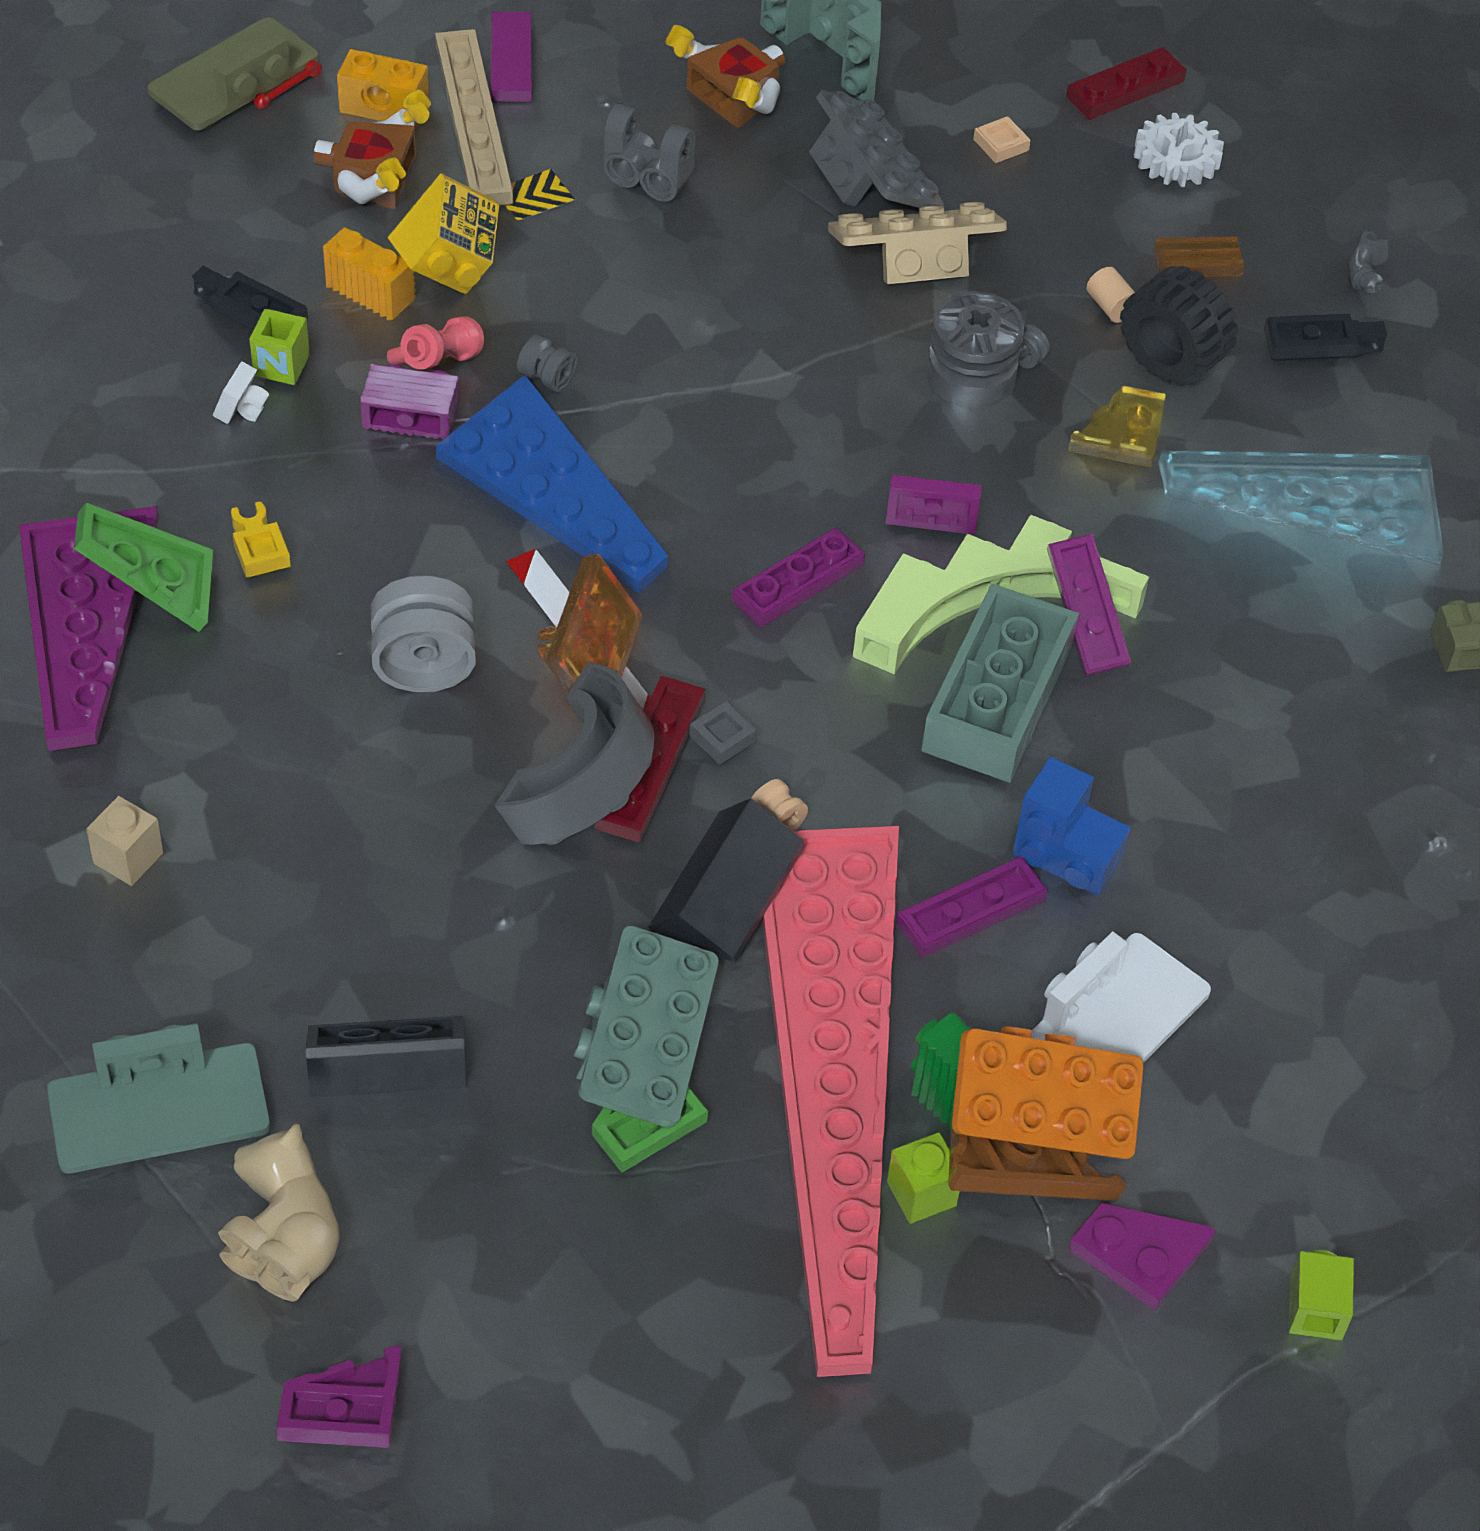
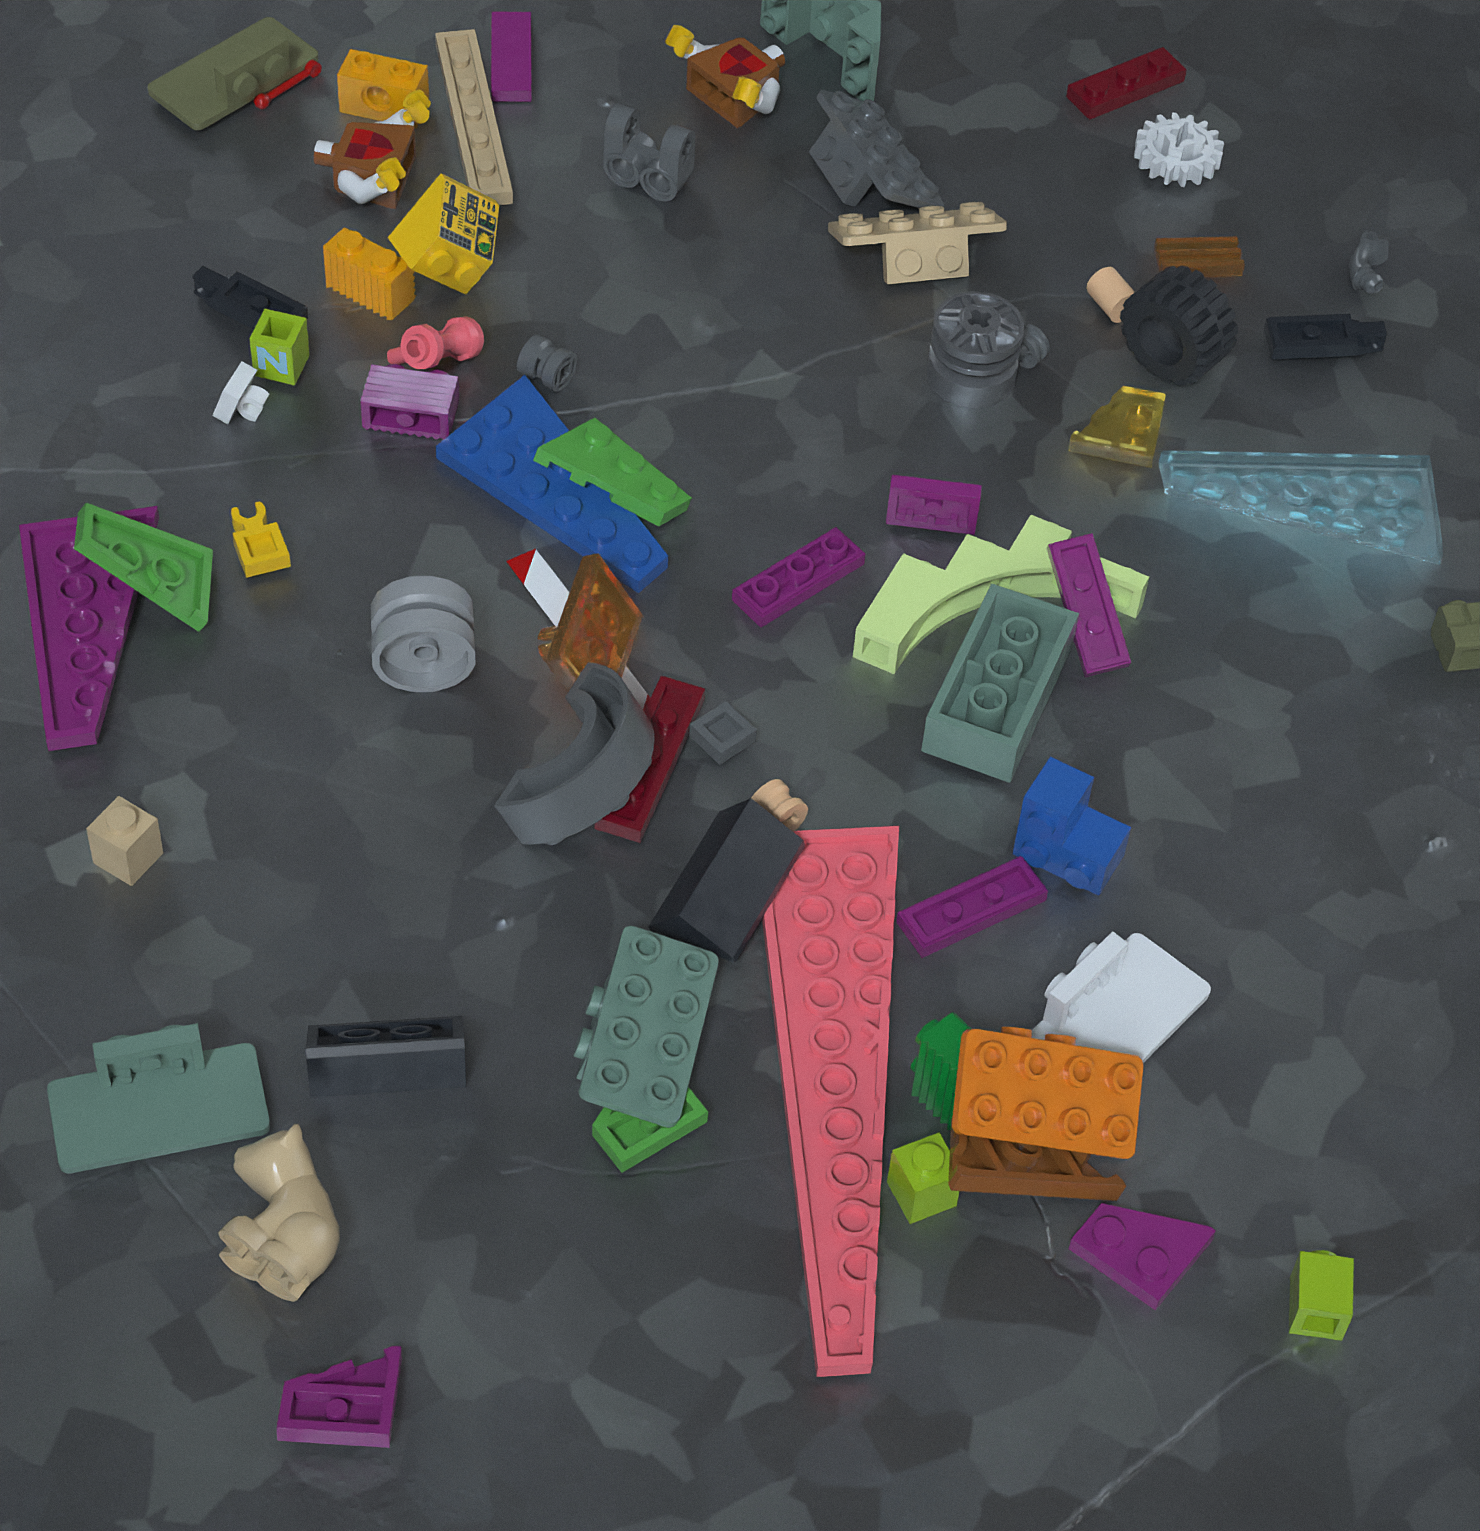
(537, 194): sticker -> none
(606, 461): none -> bright green wing
(1001, 139): light nougat tile -> none

